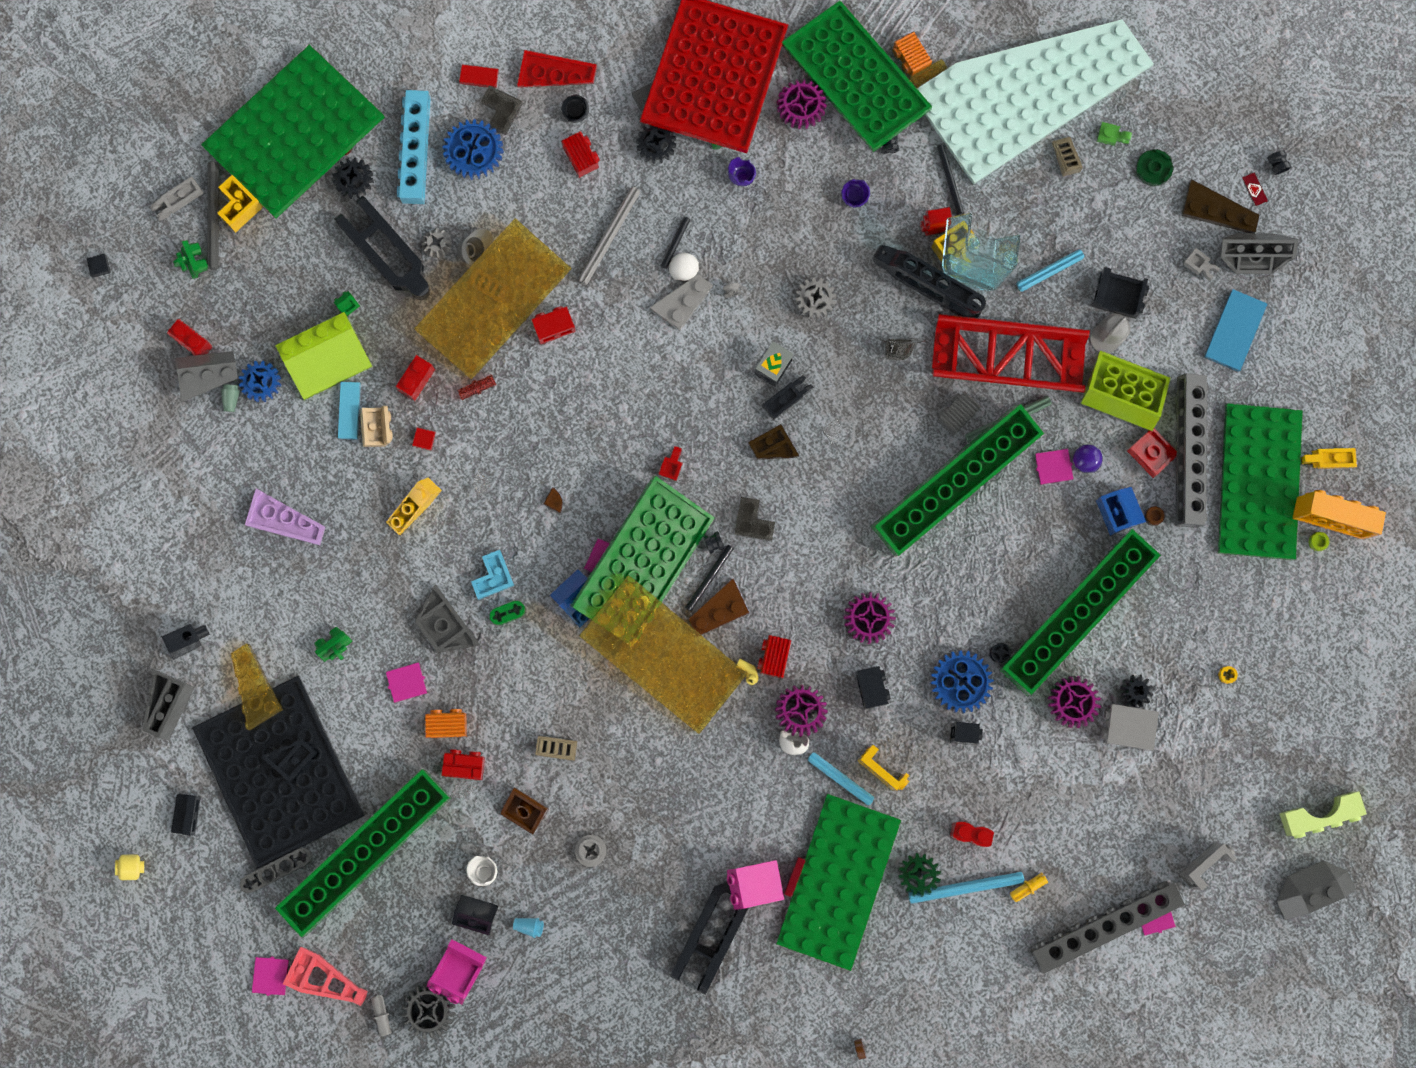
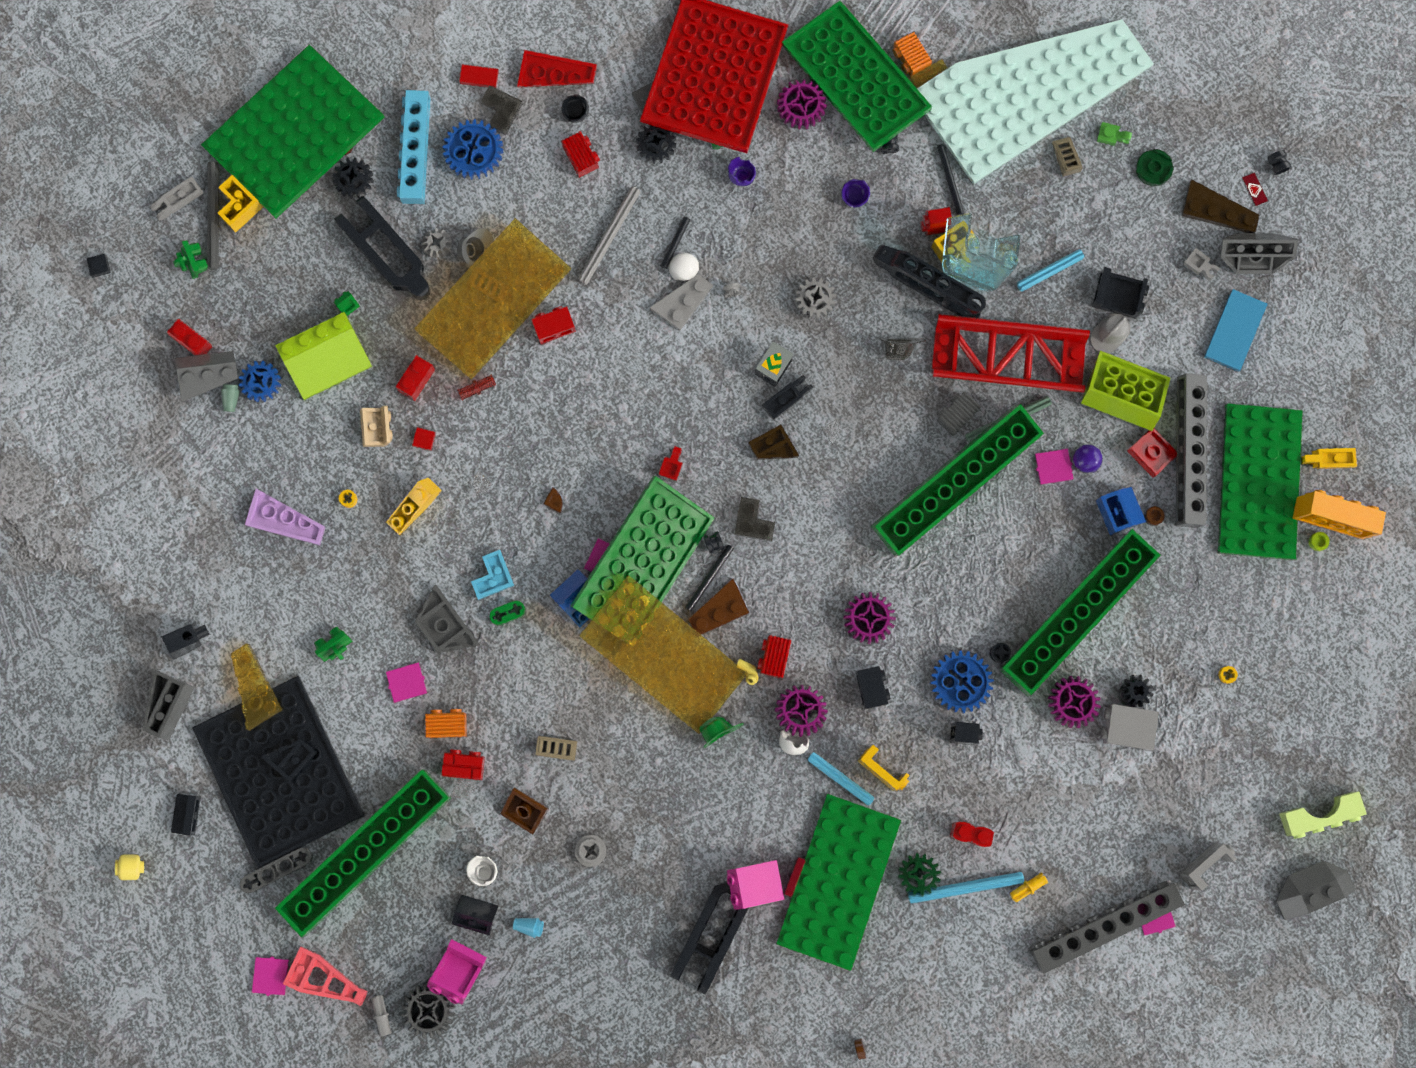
(349, 410): medium azure tile -> none
(354, 498): none -> yellow bush
(715, 729): none -> green piece

